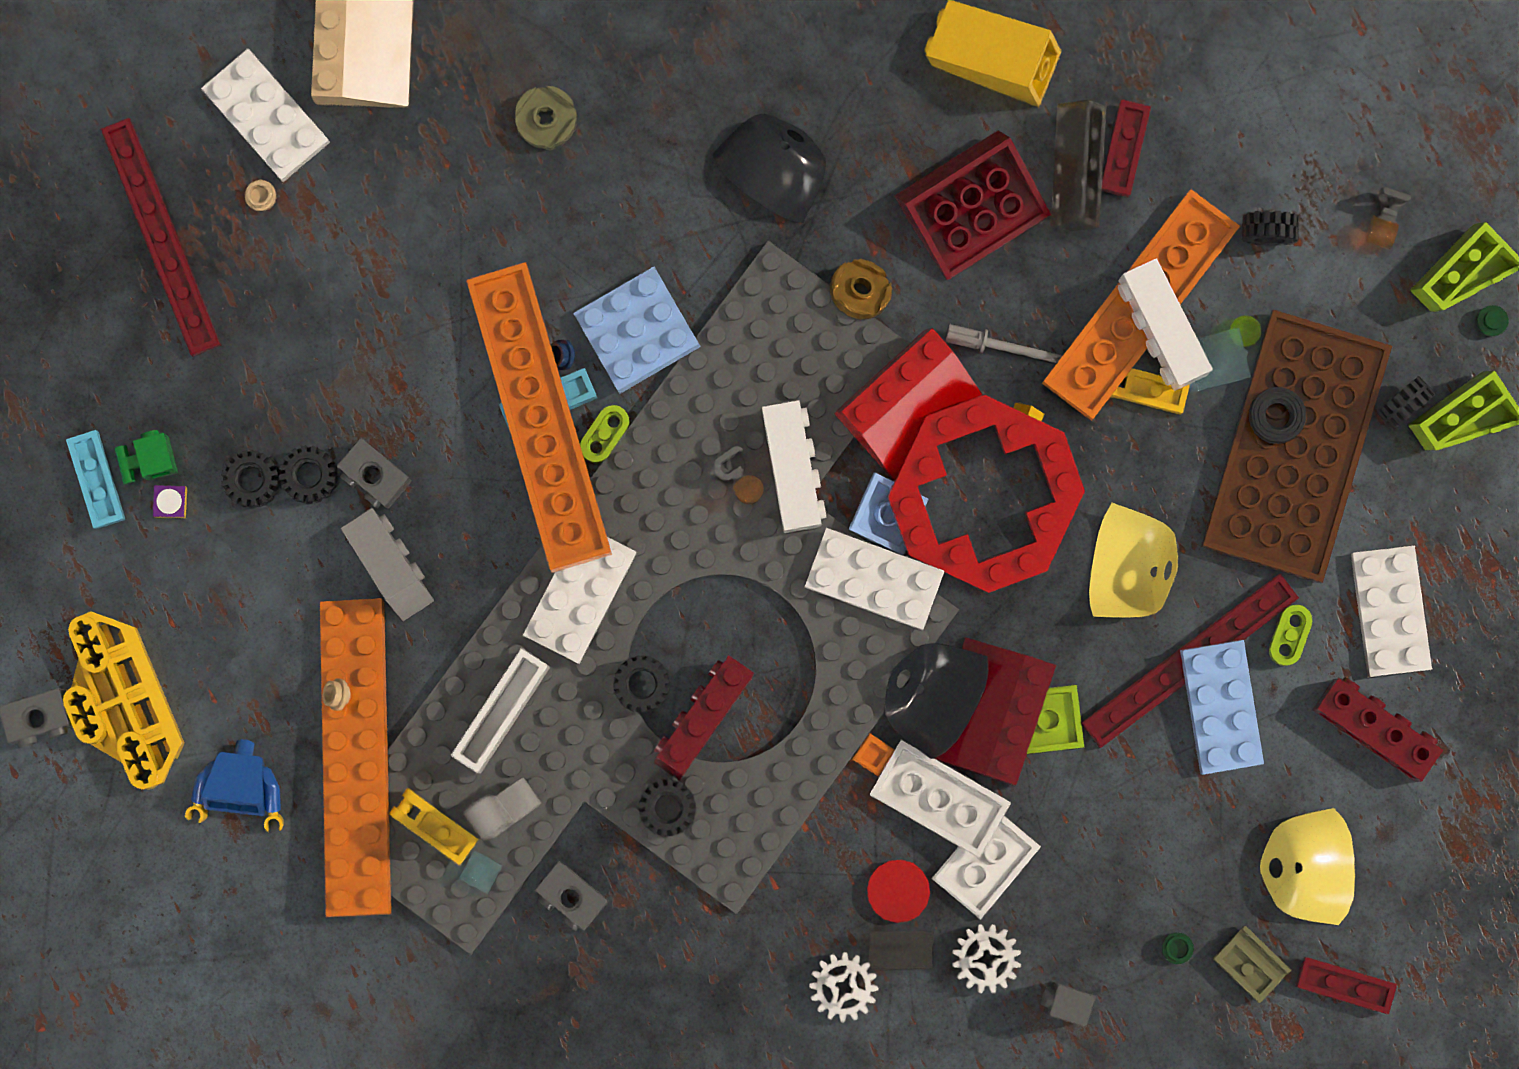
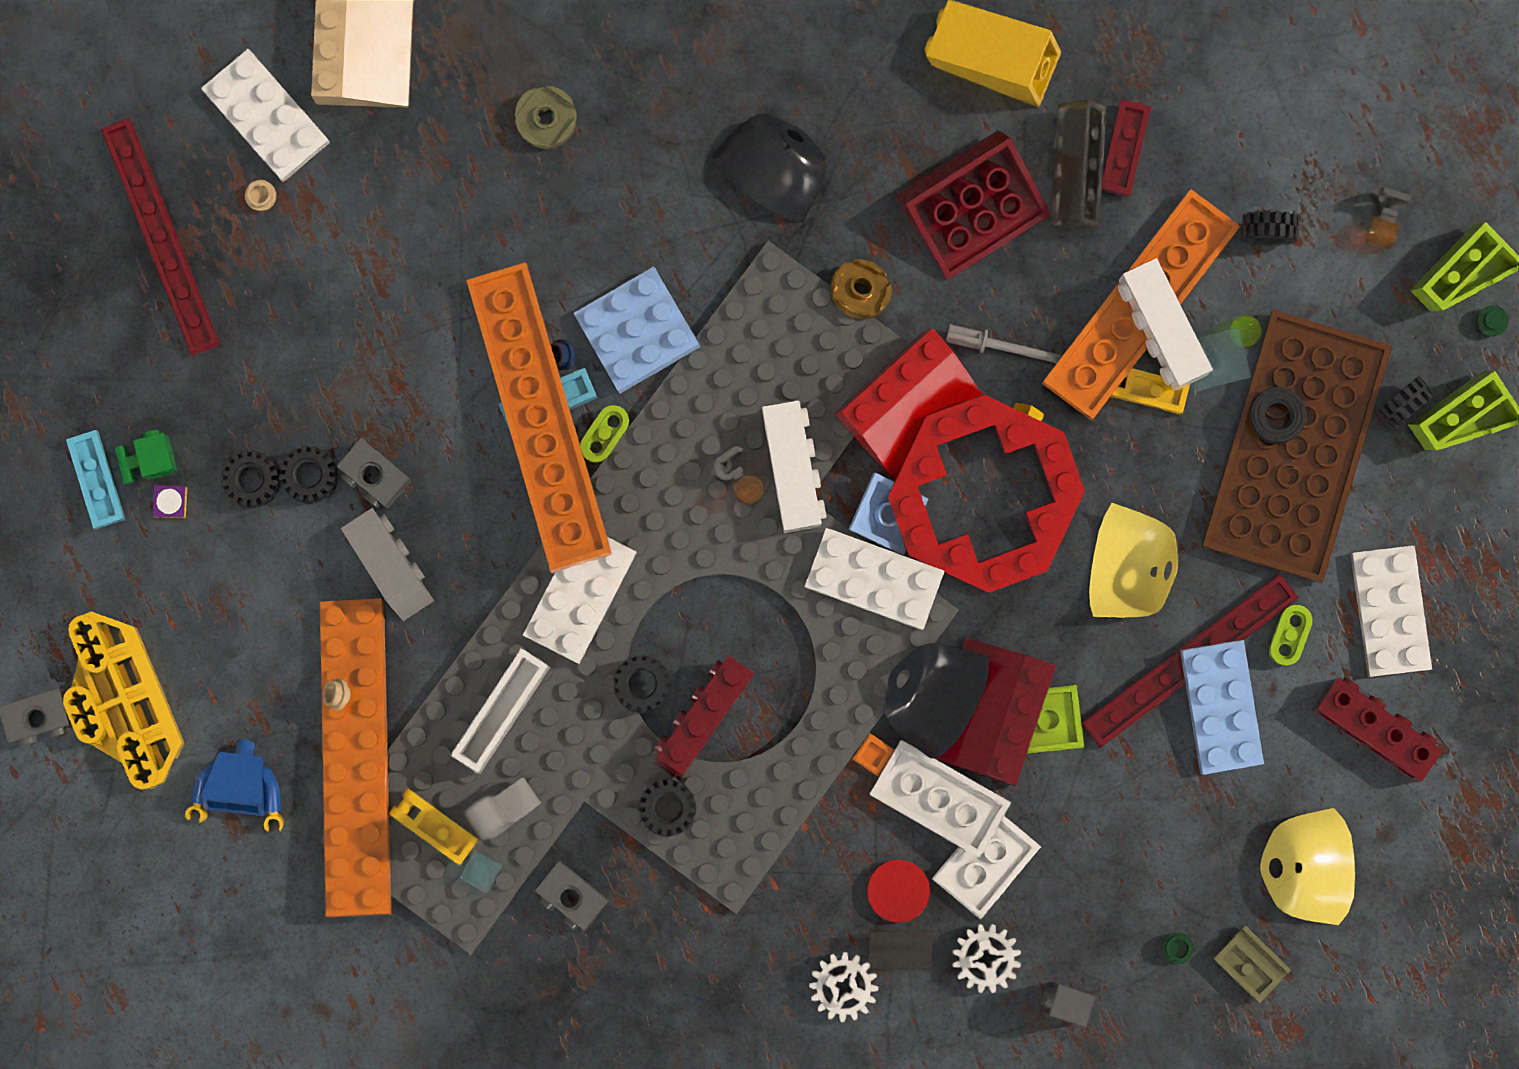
(1346, 985): dark red plate -> none

